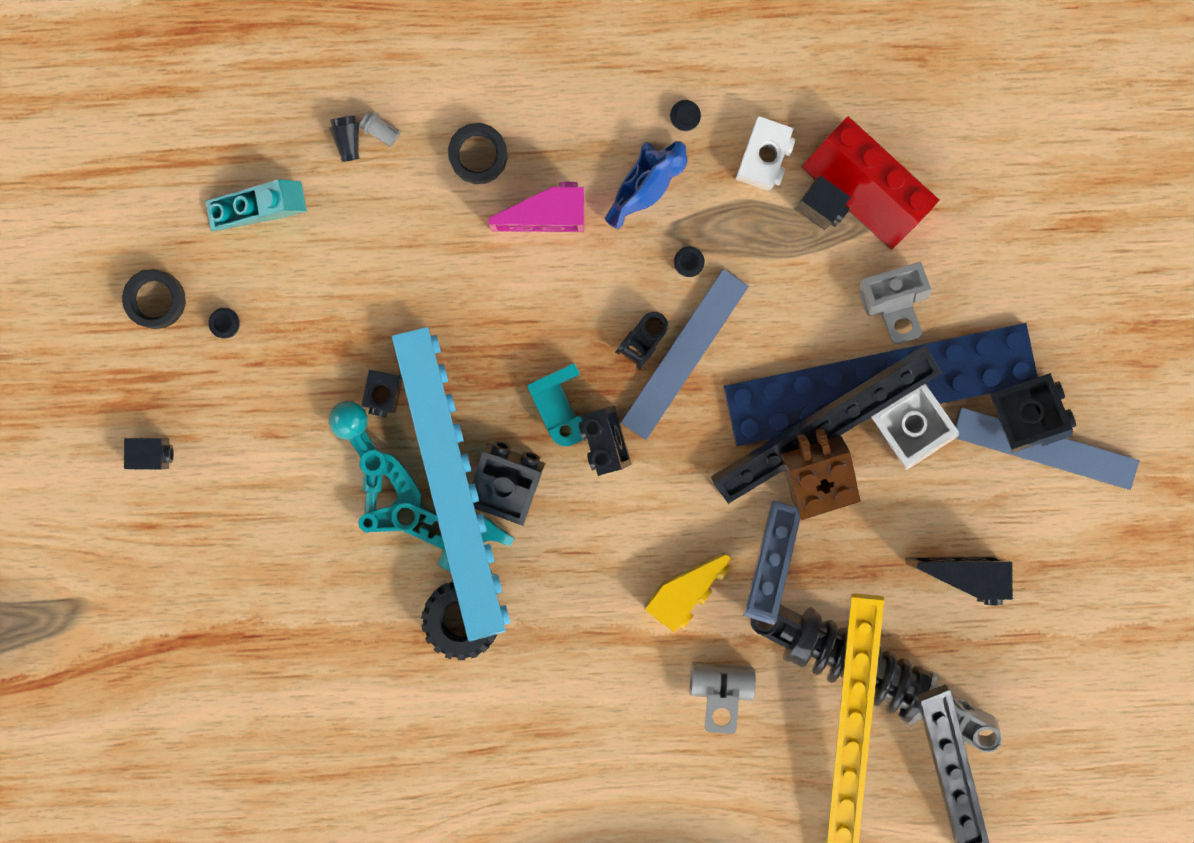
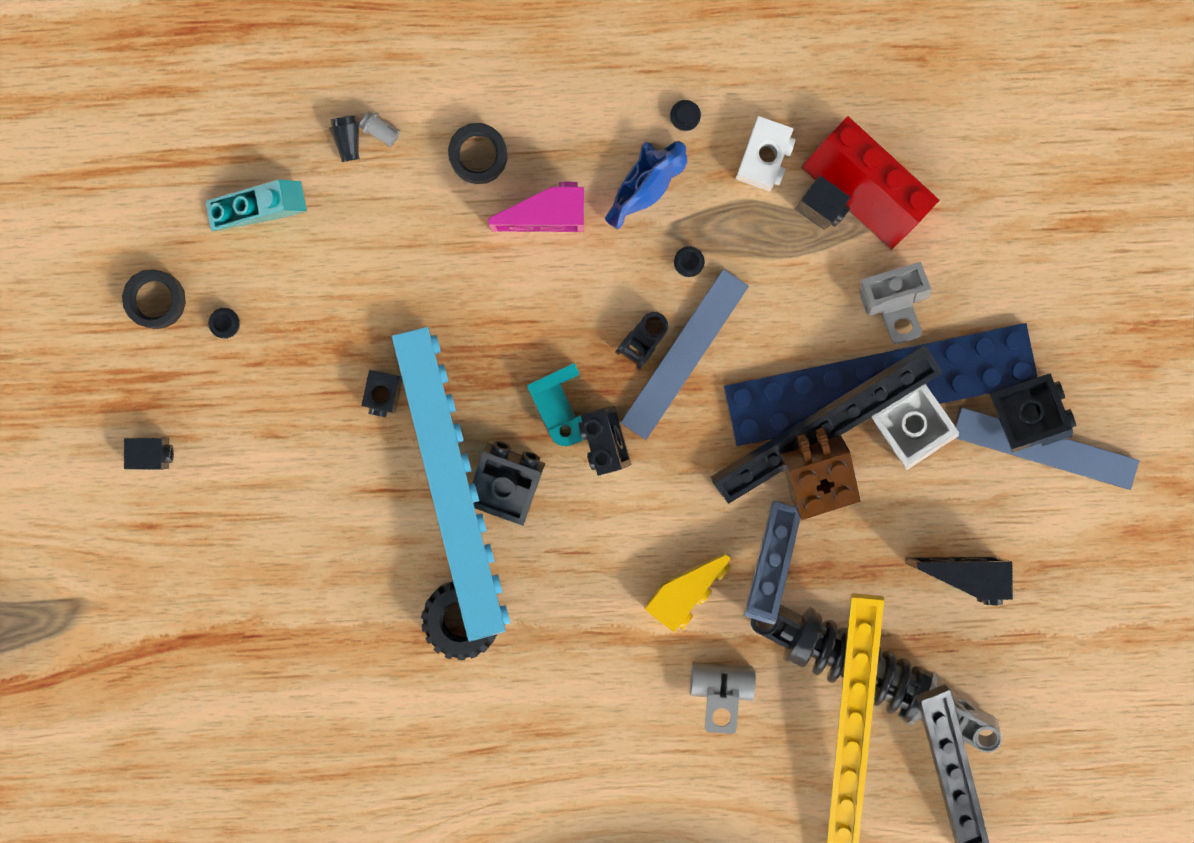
(349, 422): teal piece -> none

